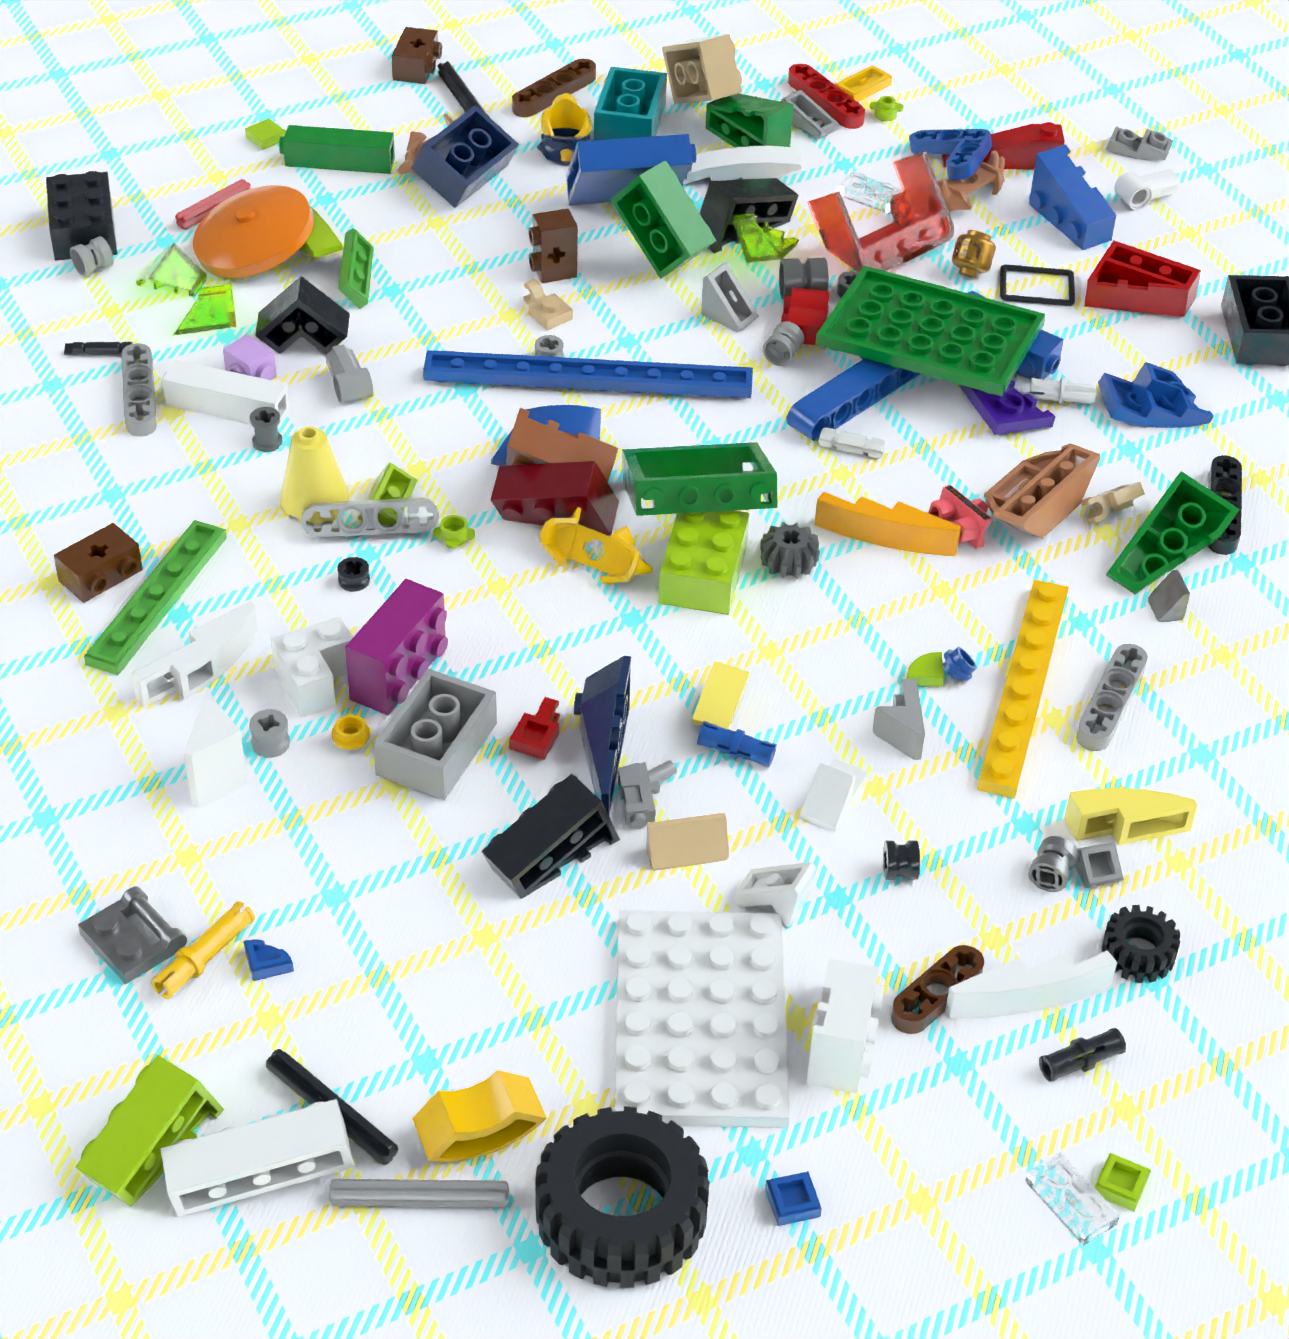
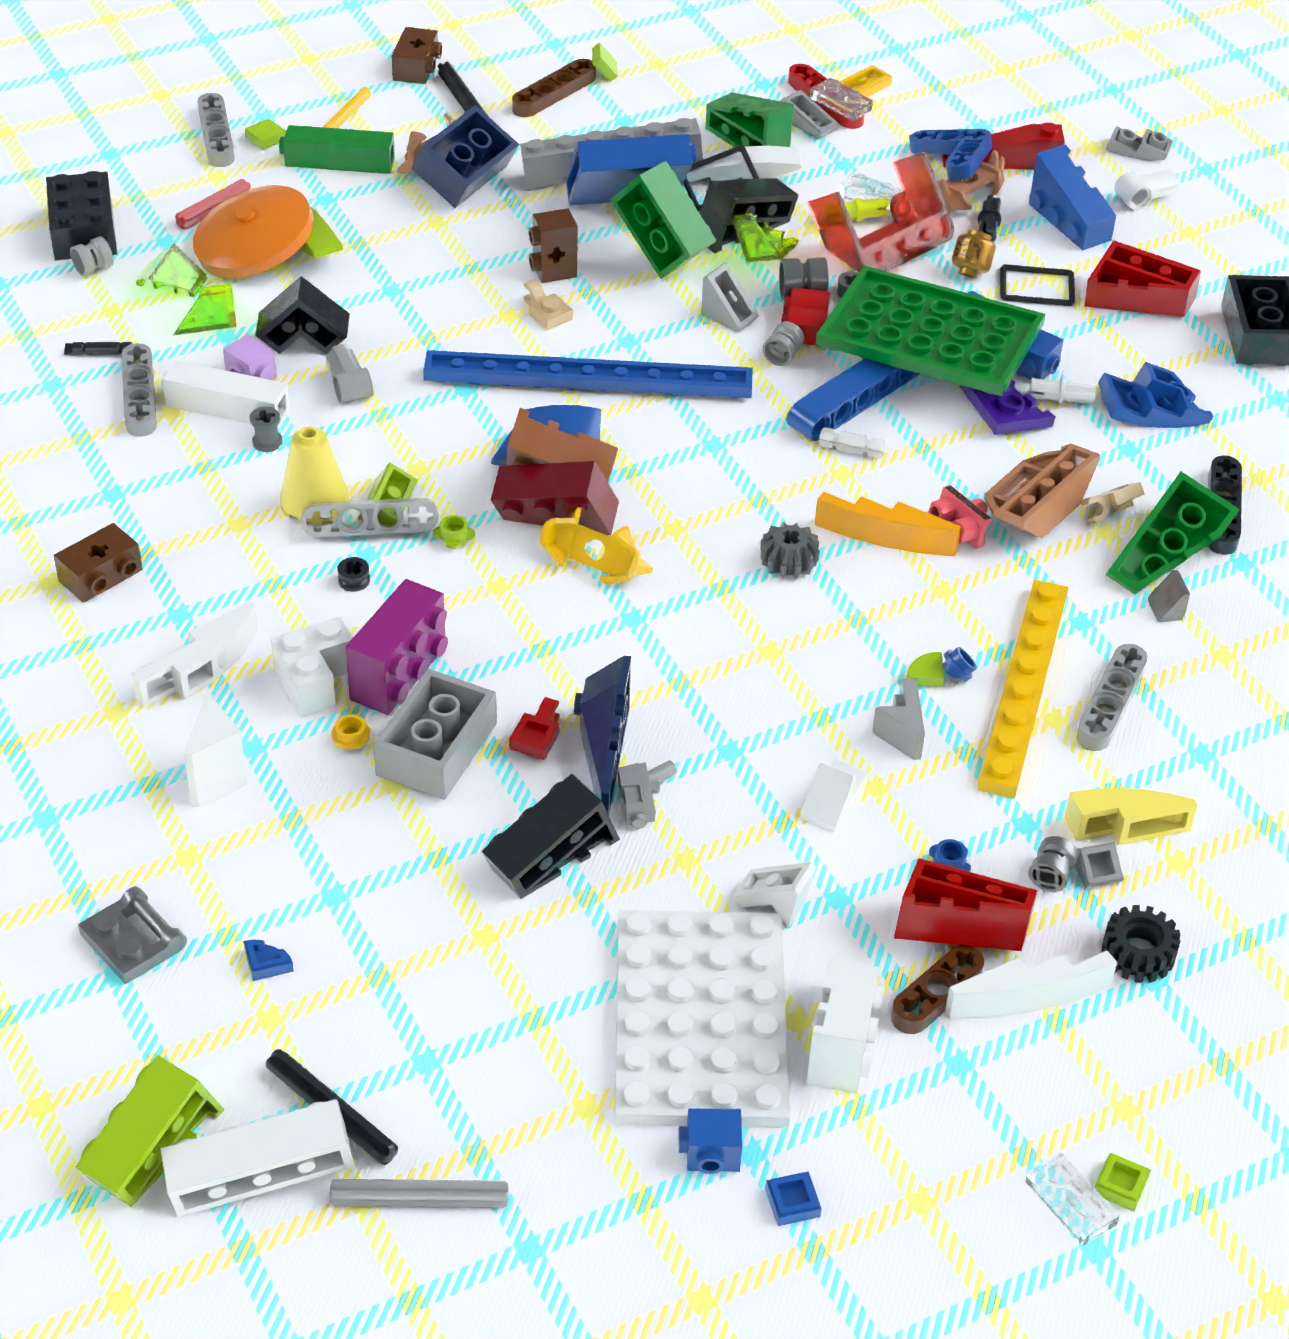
(155, 598): bright green tile -> none
(192, 960): yellow pin -> none
(216, 129): none -> light grey beam
(269, 733): light grey wheel -> none
(349, 108): none -> yellow bar
(356, 268): bright green tile -> none
(478, 1118): yellow brick -> none
(548, 160): none -> light grey arch
(549, 346): light grey bush -> none
(562, 128): piece -> none
(604, 62): none -> lime tile
(621, 1246): black tyre -> none
(630, 104): teal brick -> none
(687, 841): tan slope -> none
(699, 478): green window -> none
(702, 69): tan brick -> none
(704, 560): lime brick -> none
(712, 1140): none -> blue brick
(717, 157): none -> black piece
(720, 695): light yellow slope -> none
(736, 744): blue pin -> none
(841, 99): none -> clear plate
(869, 208): none -> neon yellow pin
(886, 108): lime plate -> none
(901, 859): black wheel -> none
(950, 853): none -> blue plate
(964, 908): none -> red wedge
(990, 216): none -> black axle
(1060, 1063): black pin -> none

